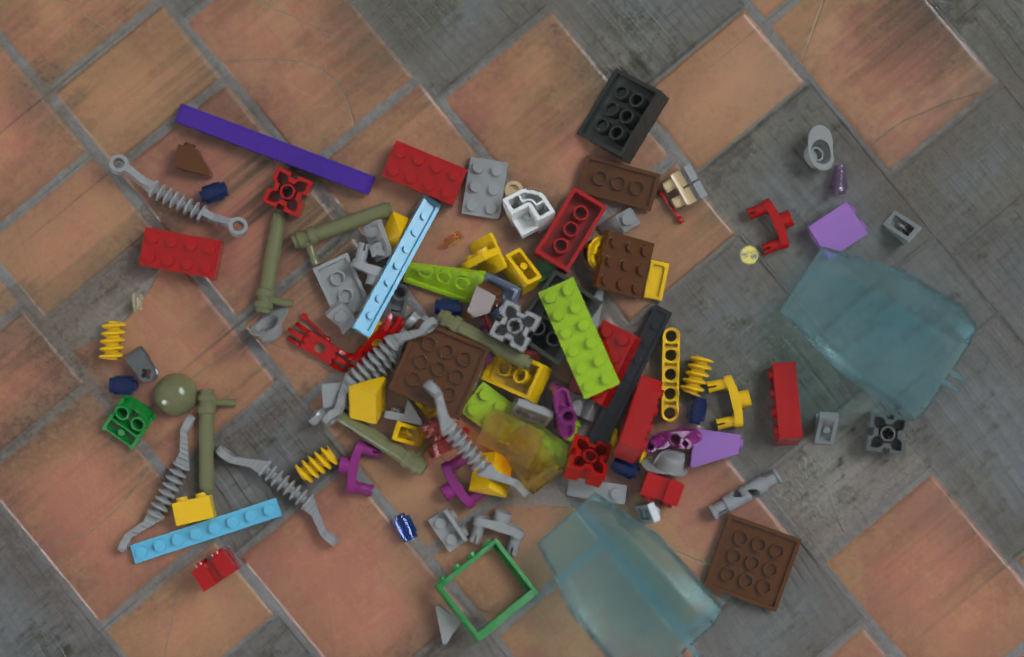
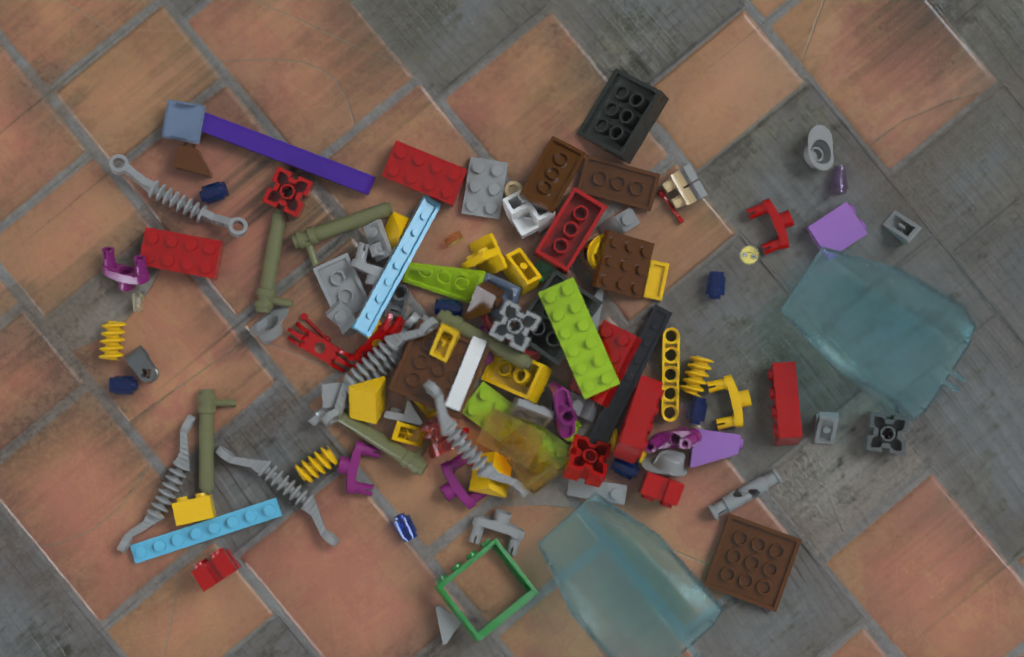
(126, 276): none -> magenta connector
(129, 421): green slope -> none
(176, 394): olive piece -> none
(183, 121): none -> sand blue piece
(444, 342): none -> yellow slope
(448, 529): light grey bracket -> none
(466, 373): none -> white sticker
(552, 174): none -> reddish brown plate
(648, 512): light grey hinge -> none
(715, 284): none -> clear blue brick

